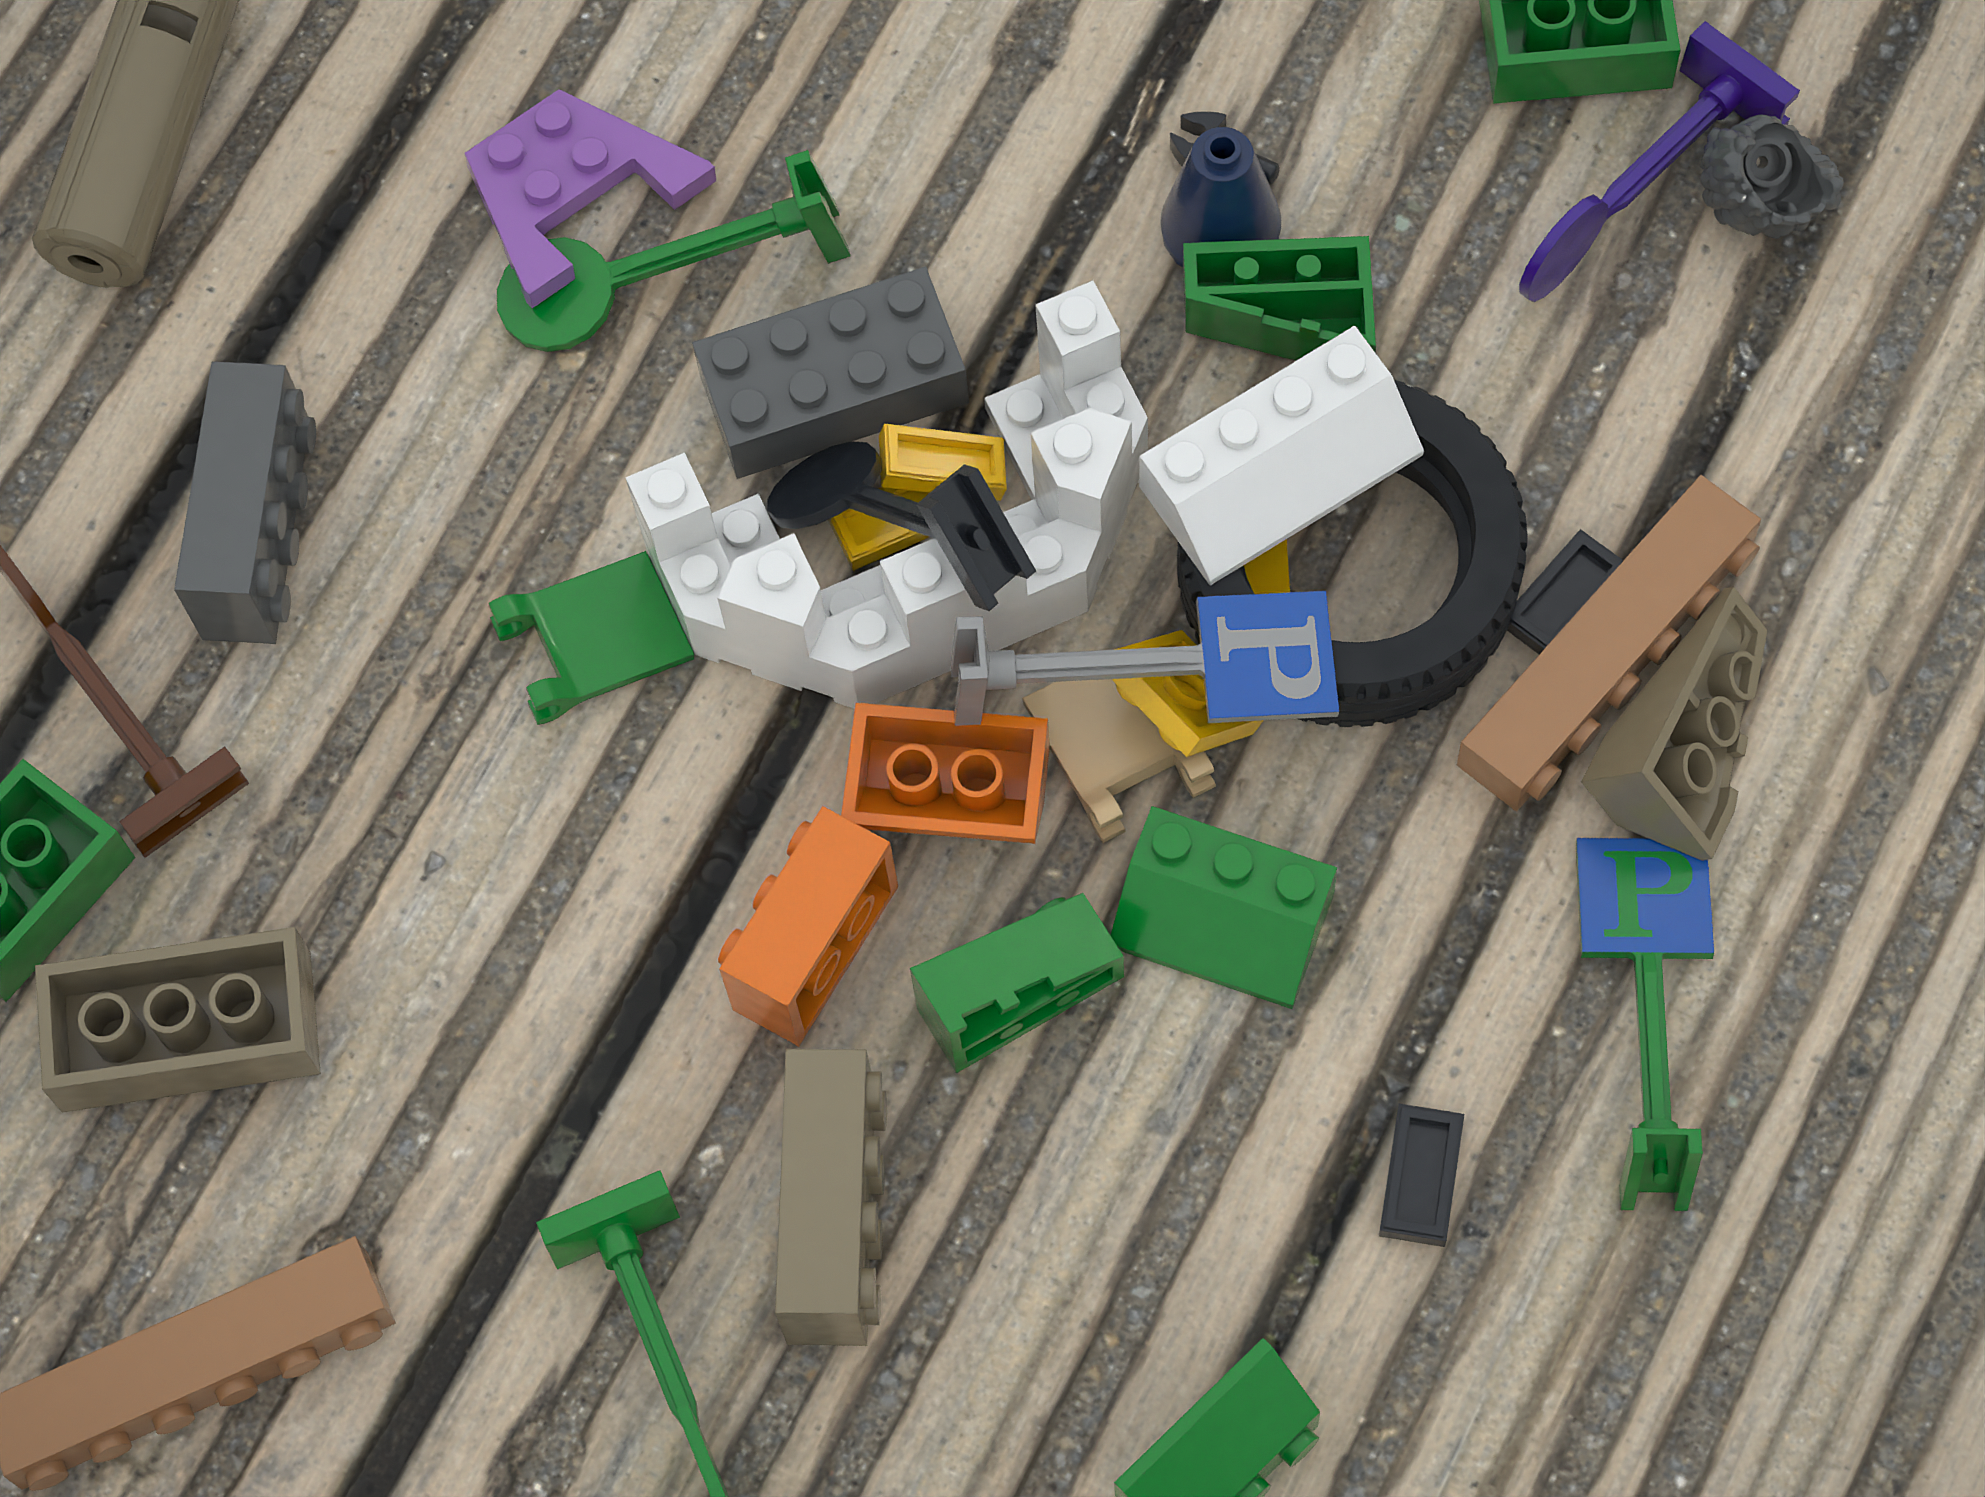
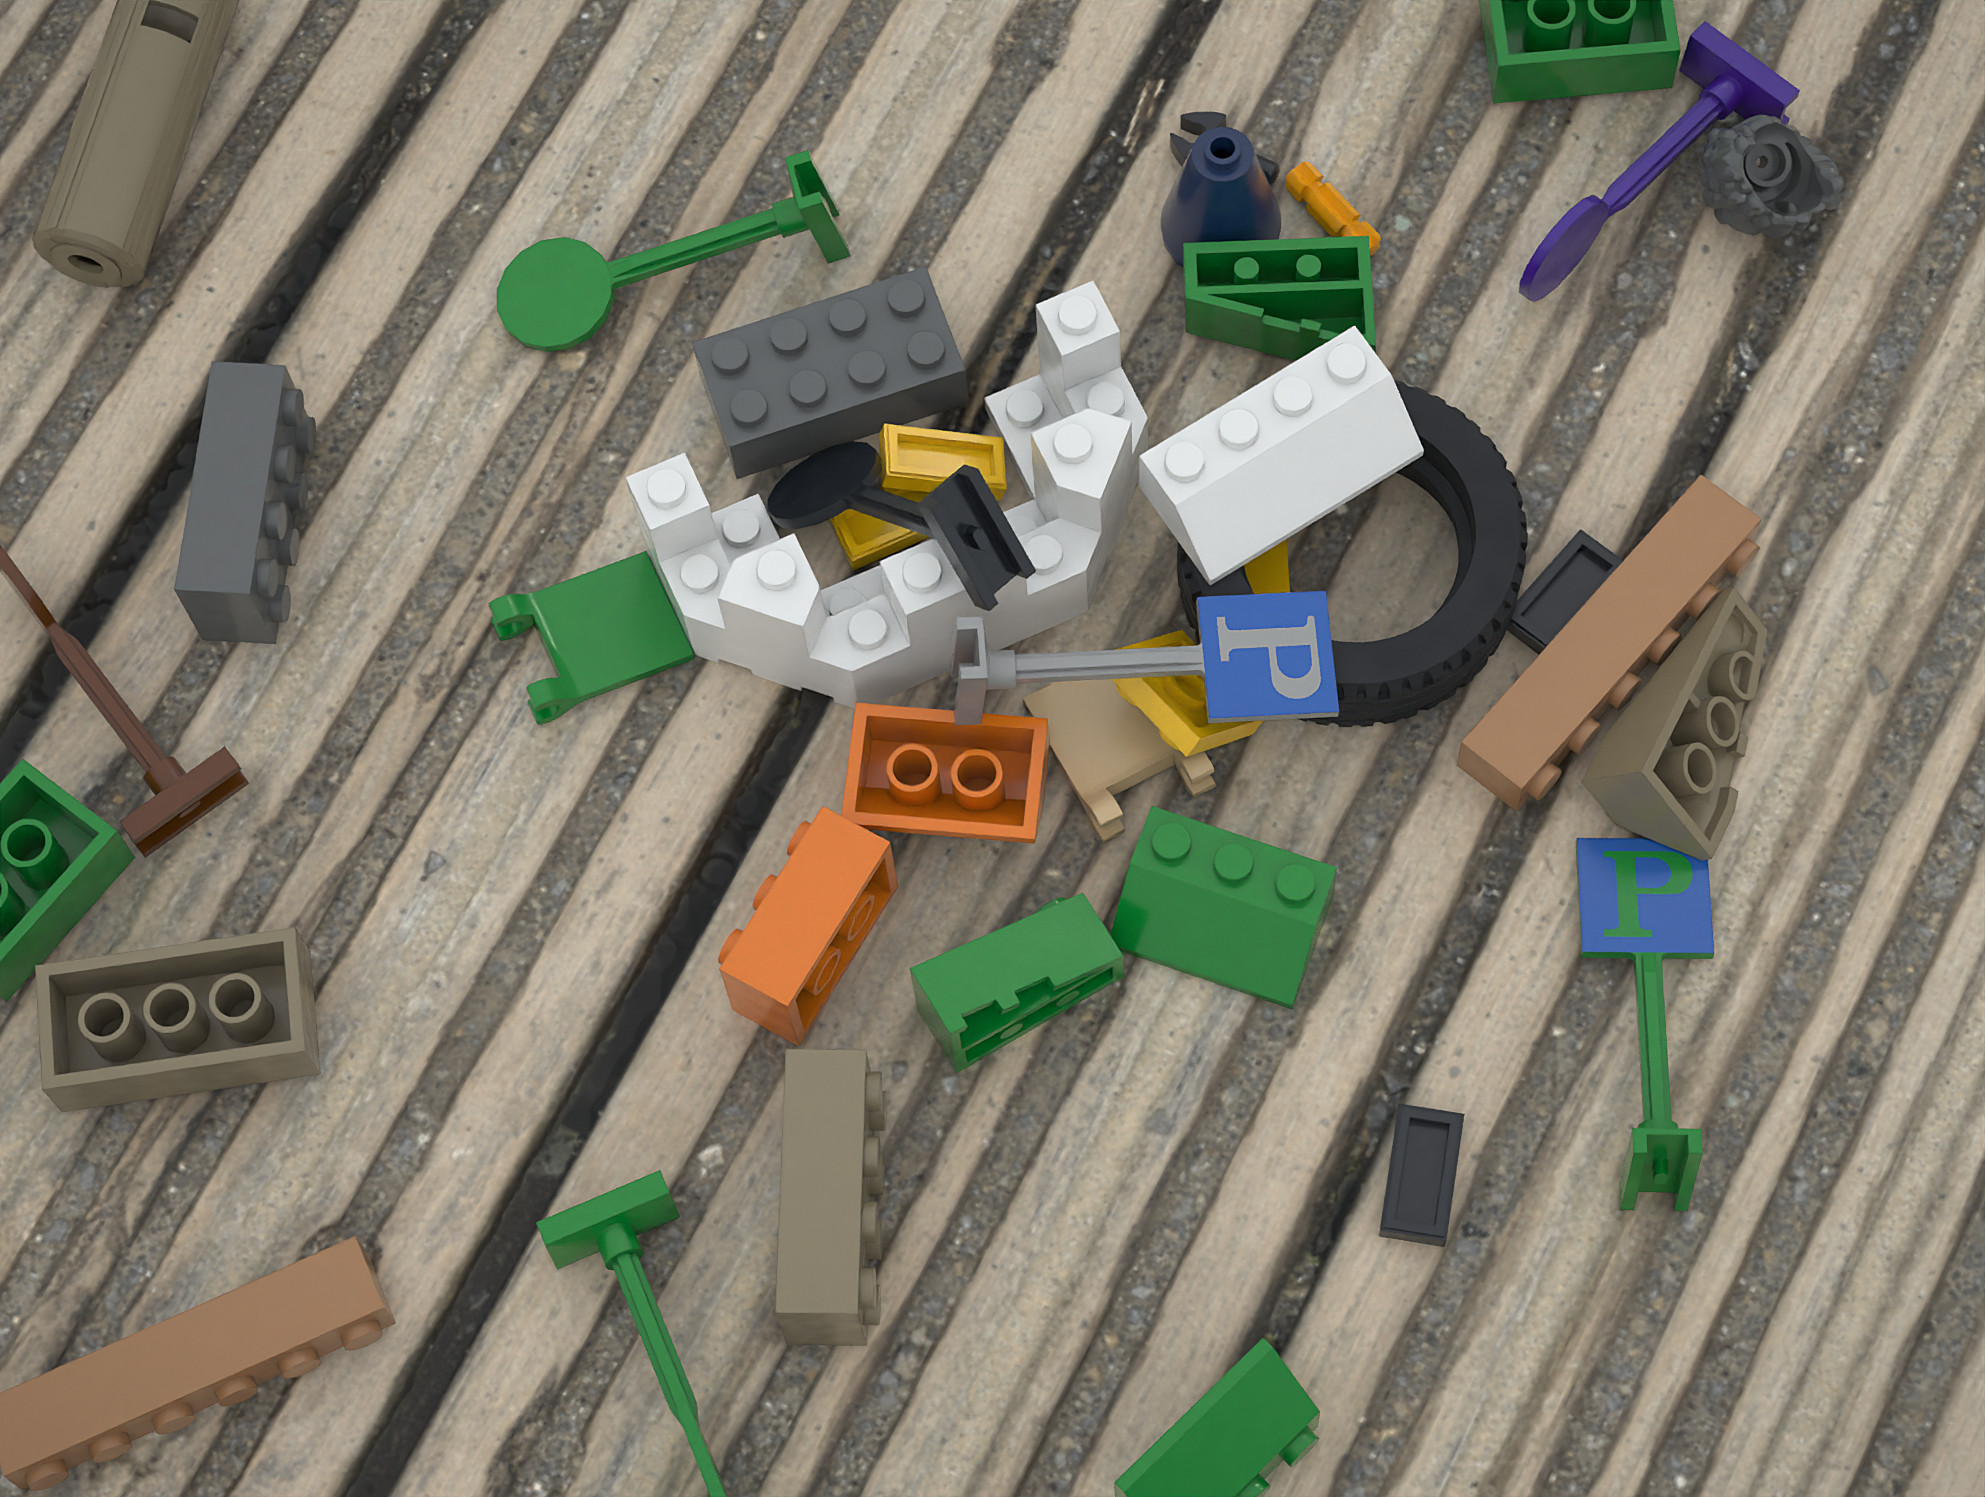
(557, 164): medium lavender wing -> none
(1328, 205): none -> light orange axle

